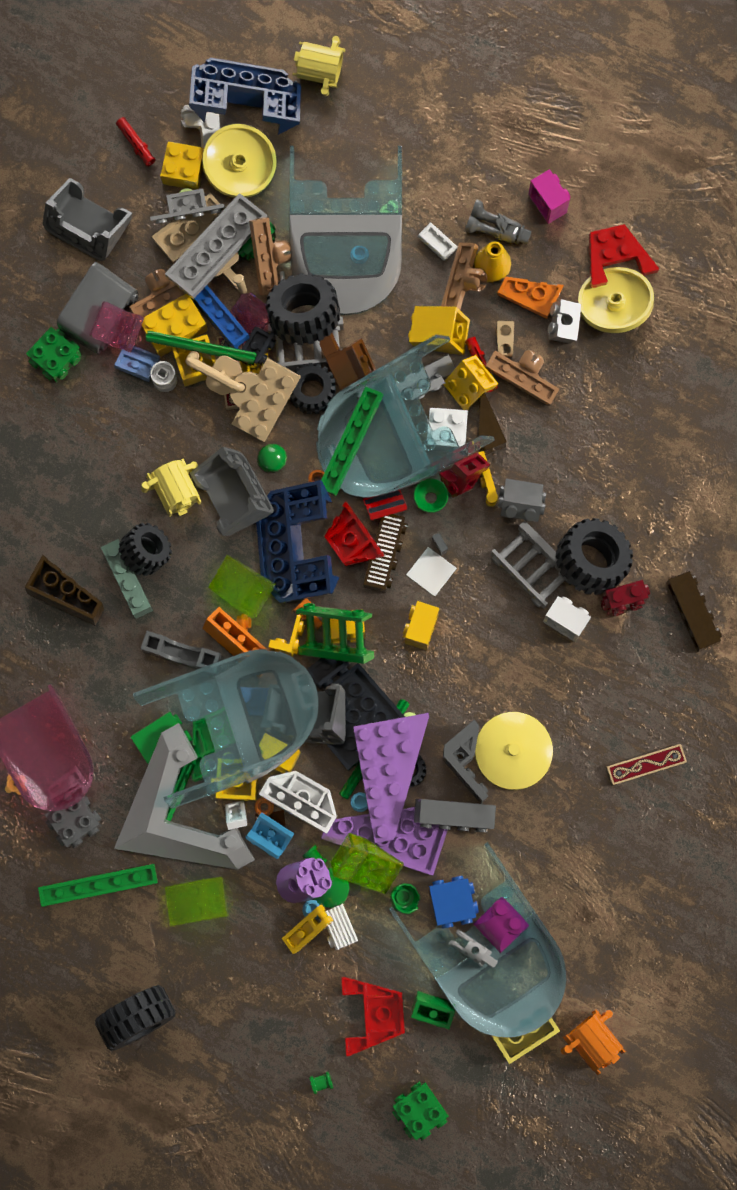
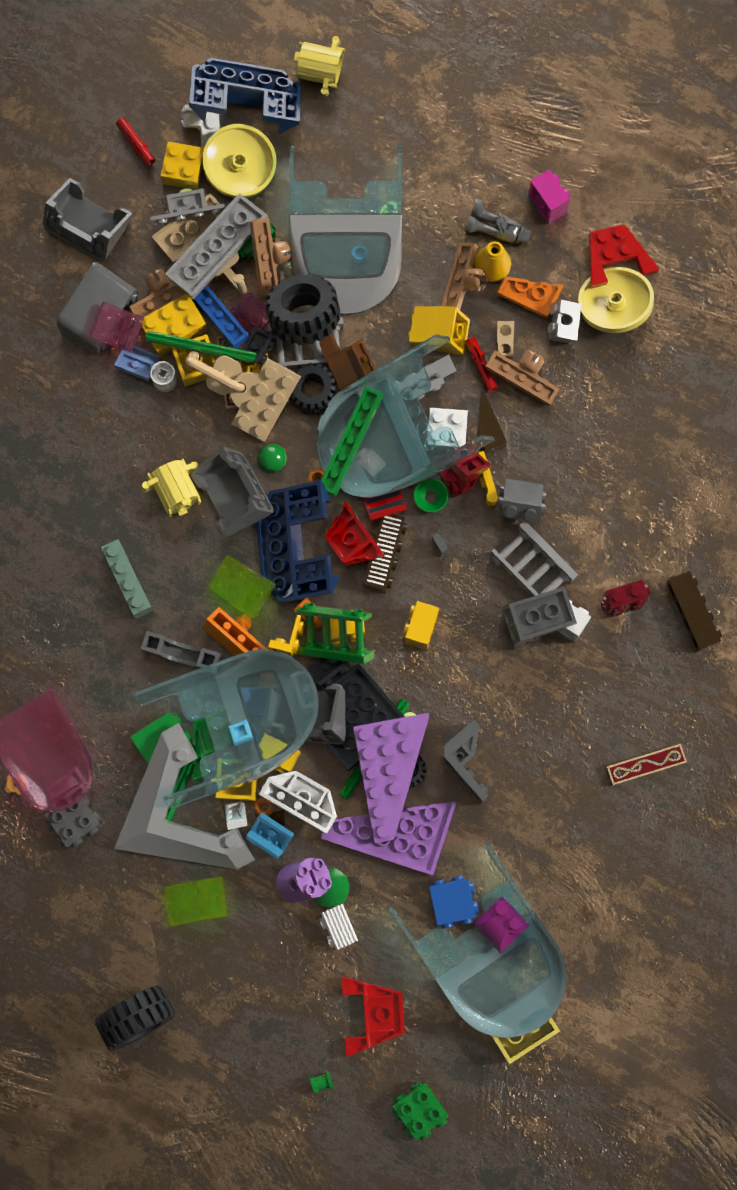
(54, 355): green brick -> none
(61, 591): dark brown wedge -> none
(98, 885): green plate -> none
(137, 557): black tyre -> none
(240, 732): none -> medium azure tile
(307, 929): yellow plate -> none
(309, 906): medium azure plate -> none
(313, 853): green bush -> none
(359, 802): medium azure plate -> none
(365, 864): clear neon green slope -> none
(370, 461): none -> clear bracket
(405, 898): green hair -> none
(431, 571): white sticker -> none
(432, 1010): green brick -> none
(437, 241): white plate -> none
(454, 814): dark grey brick -> none
(469, 382): yellow bracket -> none
(483, 956): light grey hinge -> none
(513, 751): light yellow dish -> none
(538, 616): none -> dark grey bracket
(594, 1042): orange container -> none
(605, 539): black tyre -> none

